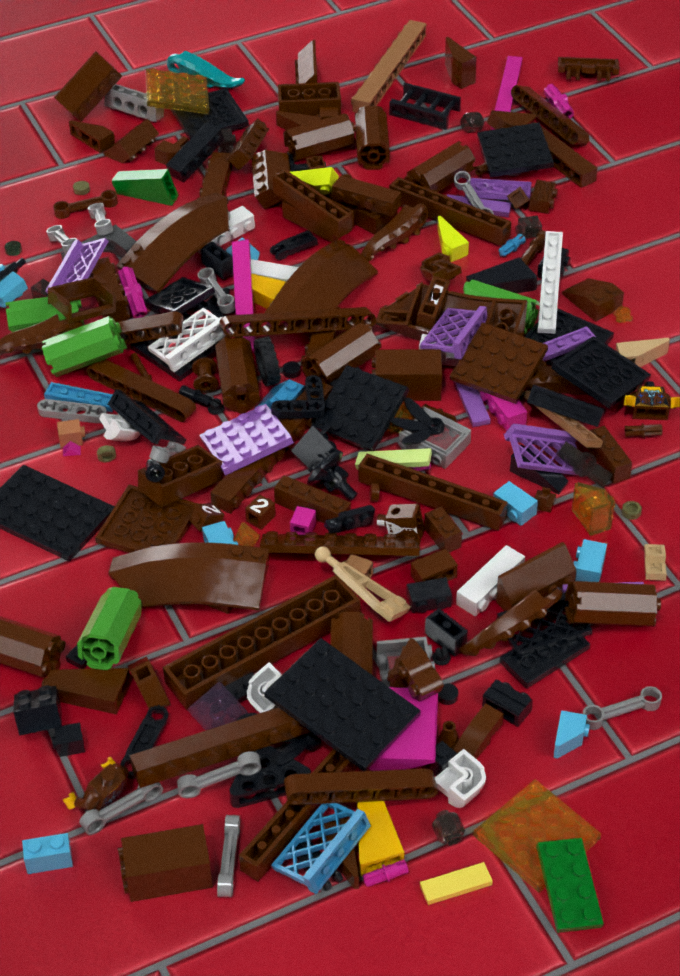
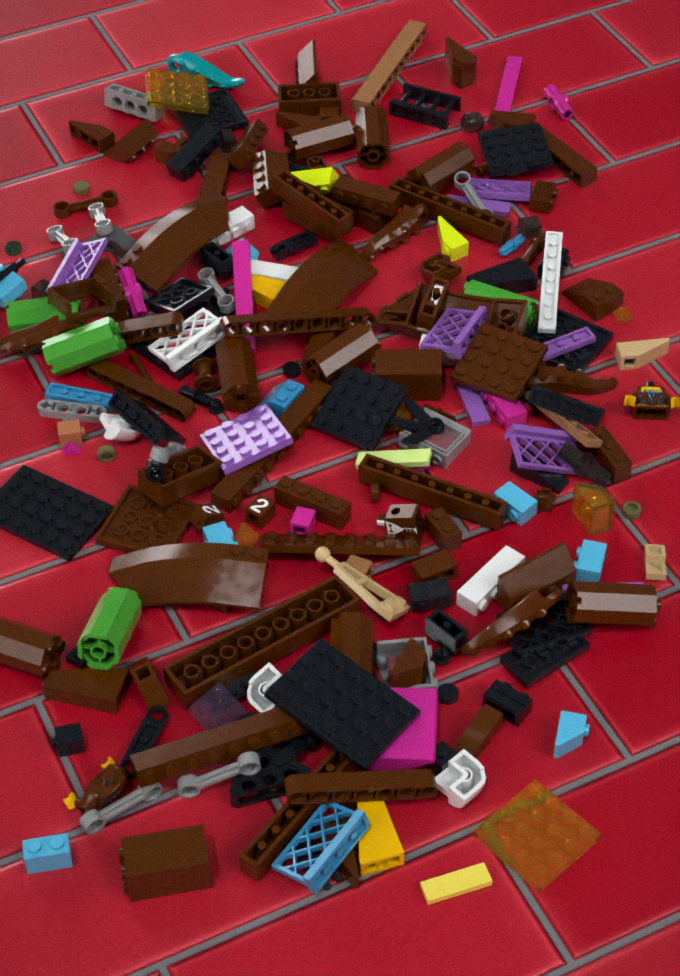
(37, 710): black brick -> none
(88, 86): reddish brown slope -> none
(146, 185): green slope -> none
(226, 875): light grey piece -> none
(267, 361): black tyre -> none
(315, 406): black beam -> none
(323, 460): black piece -> none
(350, 519): black hinge -> none
(385, 873): dark pink axle -> none
(420, 675): reddish brown brick -> none
(448, 828): clear smoke head -> none
(449, 734): reddish brown cone -> none
(518, 198): reddish brown tile -> none
(550, 115): reddish brown beam -> none
(569, 885): green plate -> none
(588, 65): reddish brown hinge -> none
(601, 372): black plate -> none
(623, 707): light grey piece -> none
(643, 430): reddish brown axle -> none

